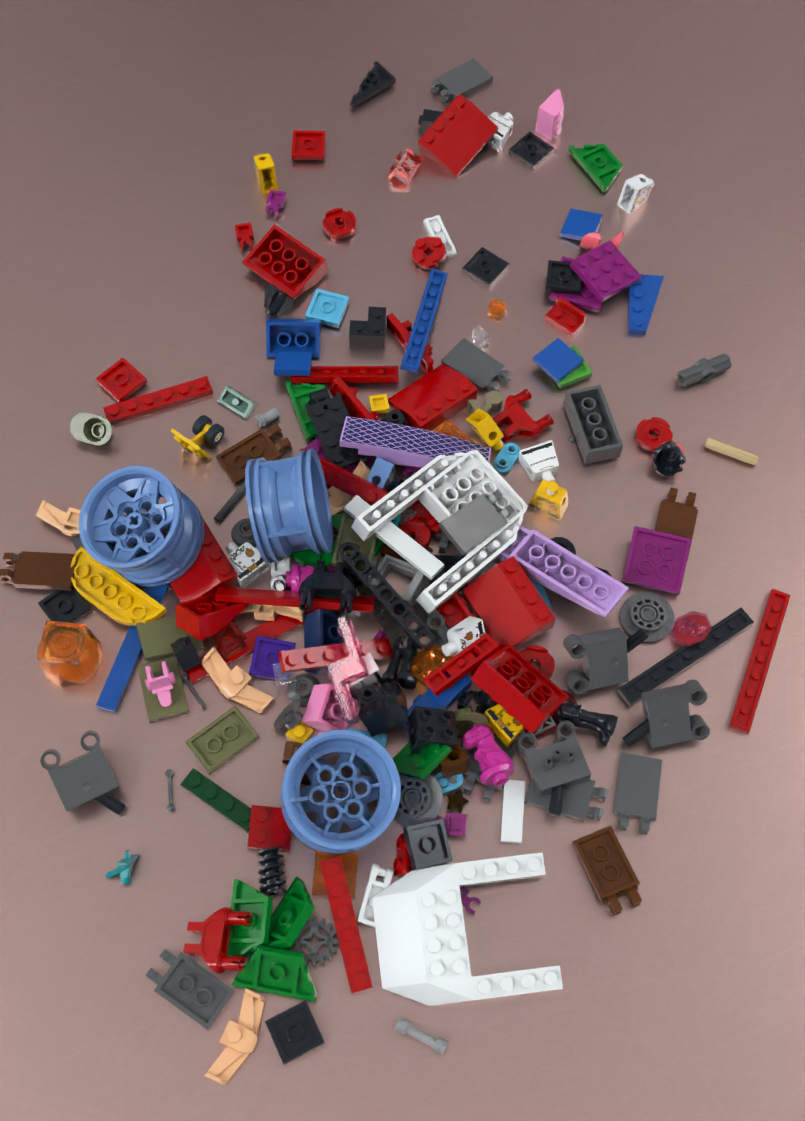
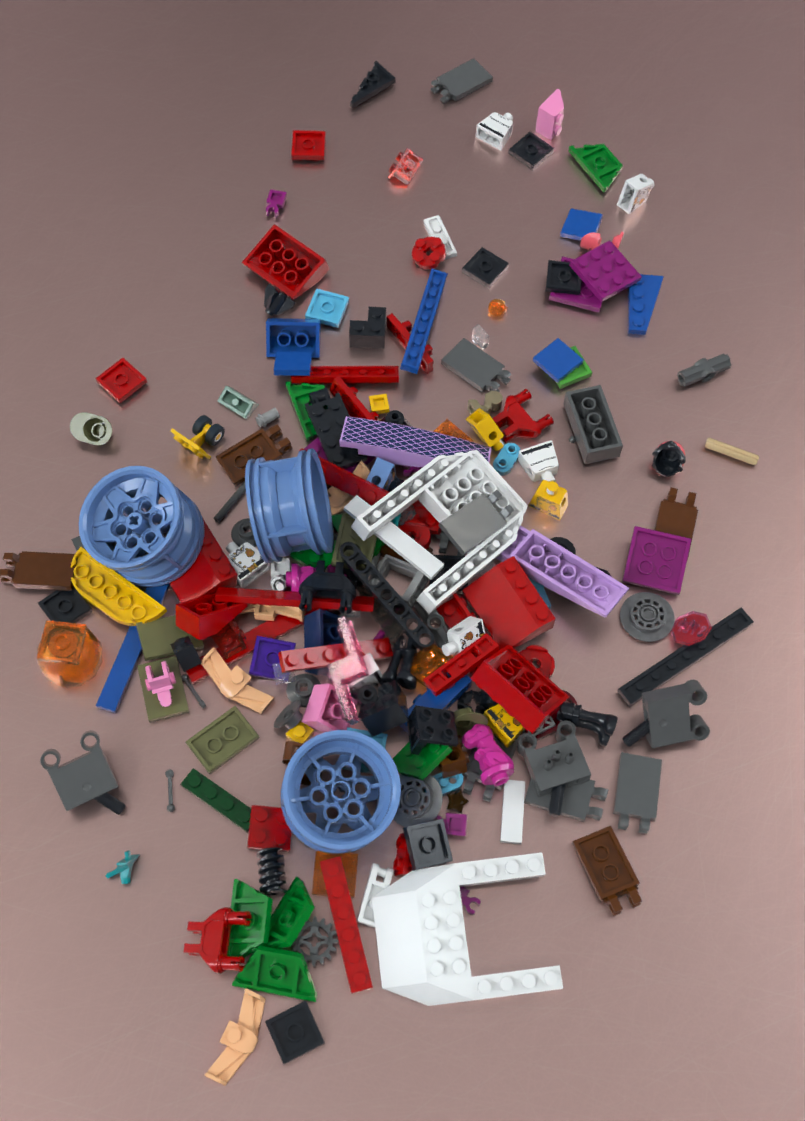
(66, 522): light nougat plate -> none
(158, 400): red plate -> none
(191, 989): dark grey tile -> none
(244, 235): red plate -> none
(265, 167): yellow torso -> none
(339, 231): red plate -> none
(403, 1026): light grey bar -> none
(428, 119): black brick -> none
(434, 397): red slope -> none
(457, 135): red slope -> none
(566, 317): red bracket -> none
(602, 656): dark grey piece -> none
(652, 425): red plate -> none
(759, 661): red tile -> none

